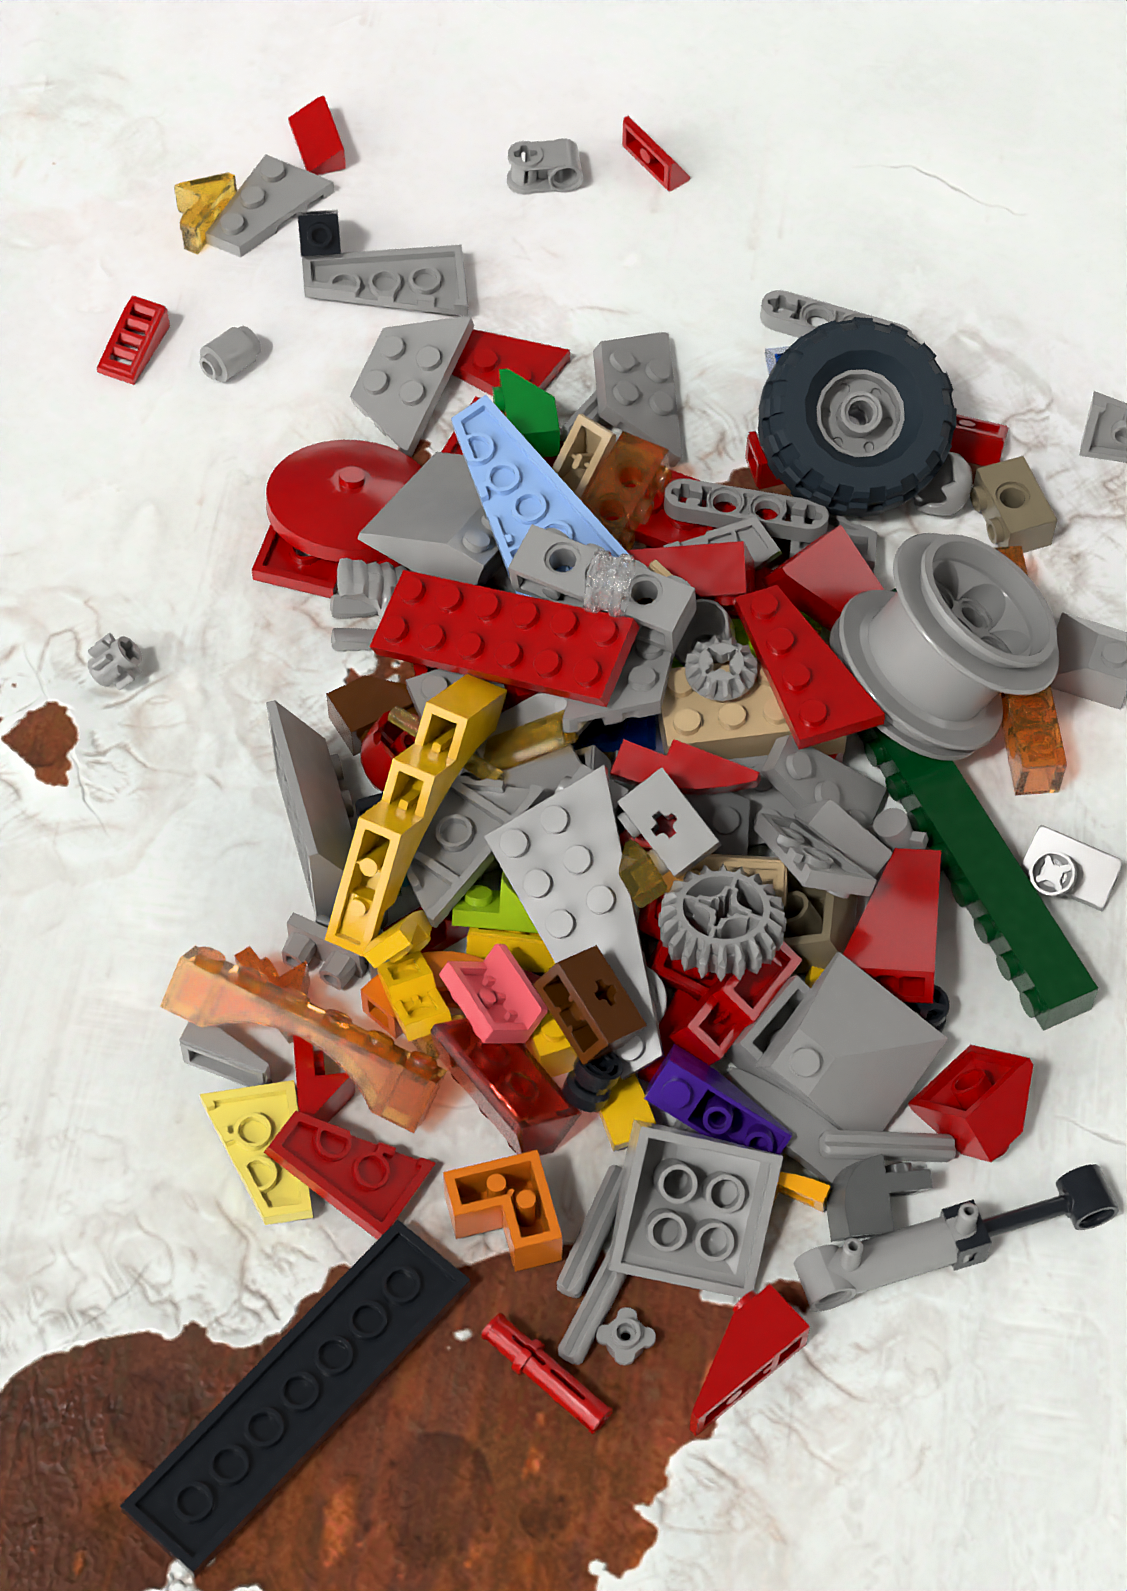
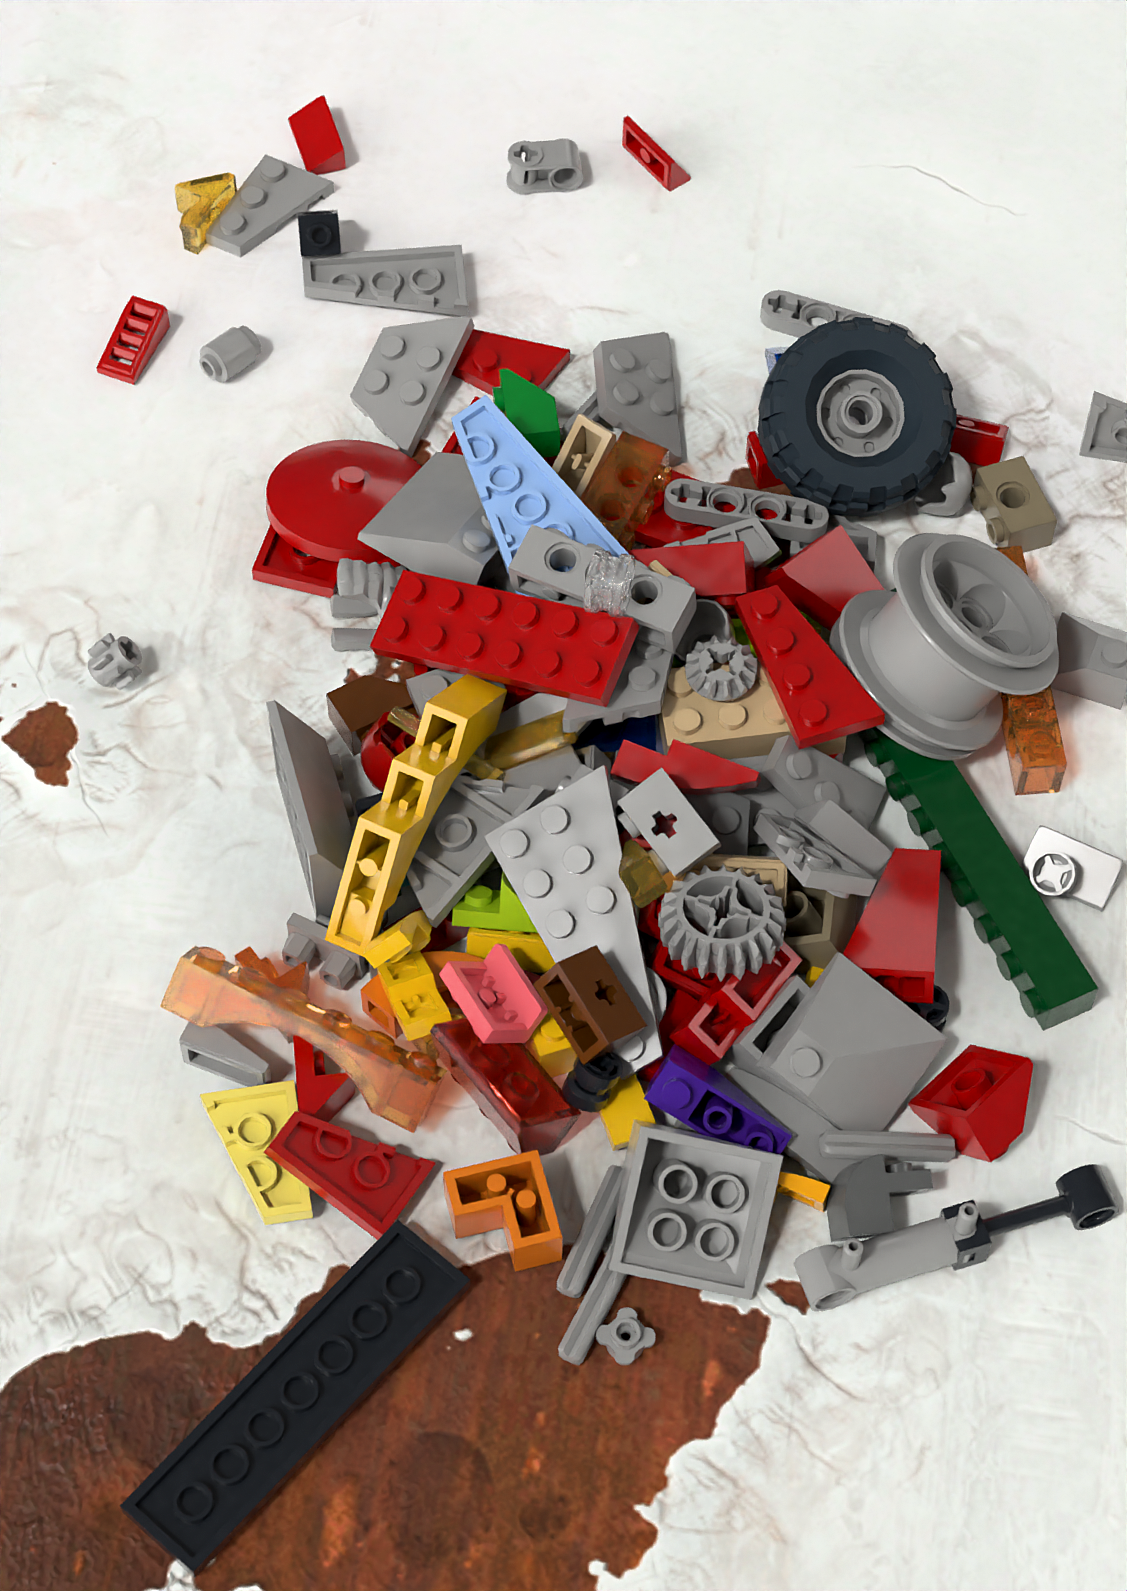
(544, 1371): red pin -> none
(755, 1344): red slope -> none
(895, 831): light grey piece -> none

